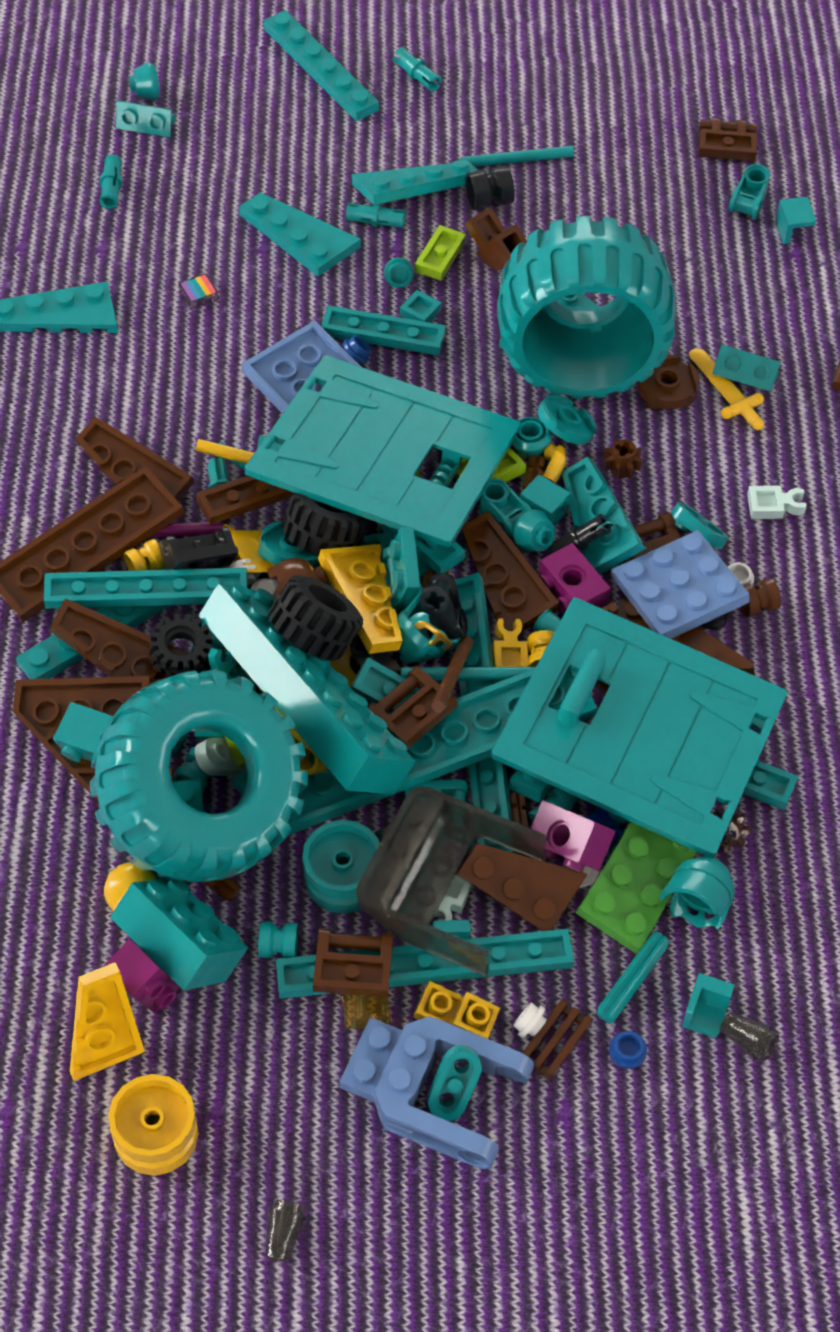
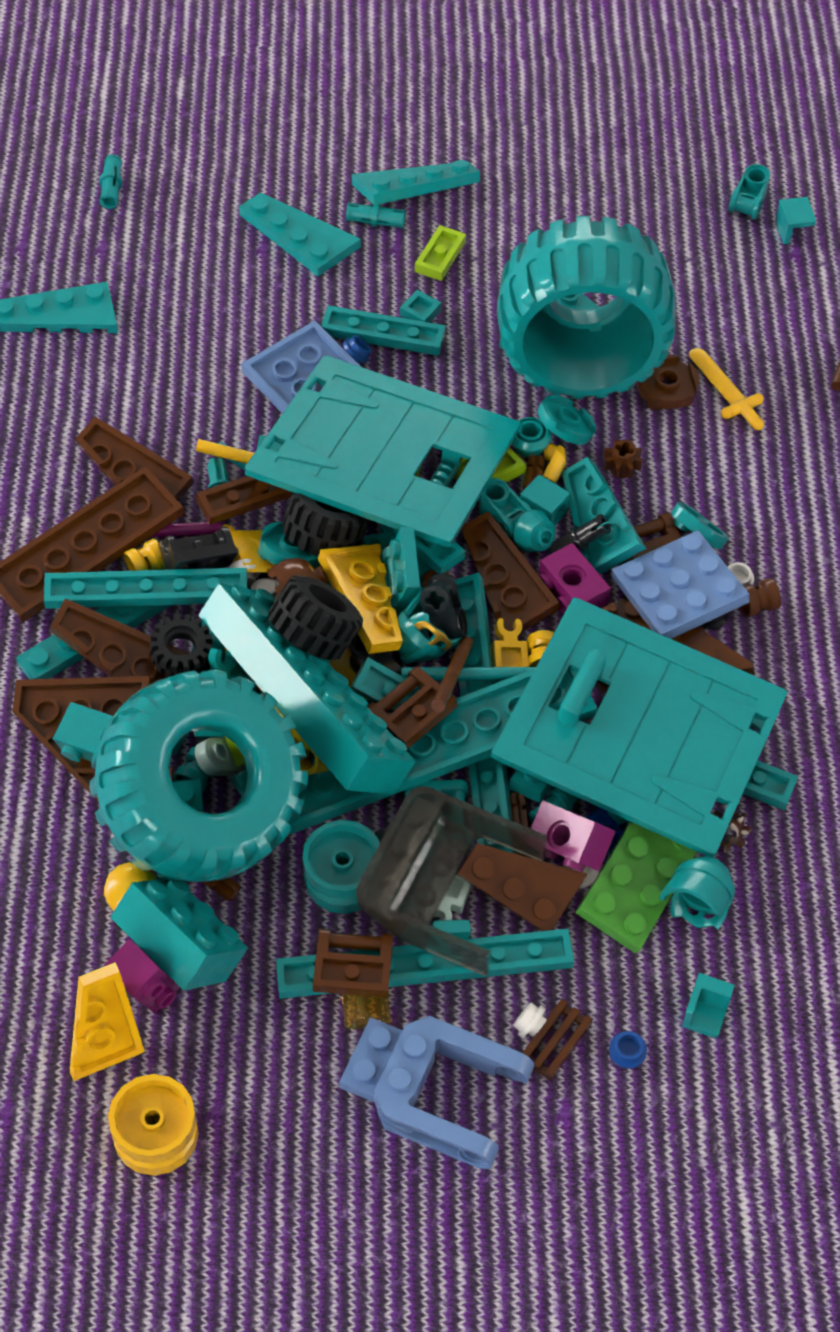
(144, 118): teal hinge -> none
(145, 82): teal cone -> none
(198, 291): tile -> none
(276, 940): teal wheel -> none
(283, 1229): clear smoke cone -> none
(321, 65): teal plate -> none
(398, 272): teal plate -> none
(417, 69): teal pin -> none
(456, 1081): teal plate -> none
(461, 1011): yellow slope -> none
(489, 188): black wheel -> none
(493, 239): reddish brown brick -> none
(520, 156): teal bar -> none
(547, 621): teal axle -> none
(632, 977): teal axle -> none
(728, 139): reddish brown plate -> none
(746, 368): teal hinge -> none
(751, 1036): clear smoke cone -> none
(771, 503): light aqua plate -> none

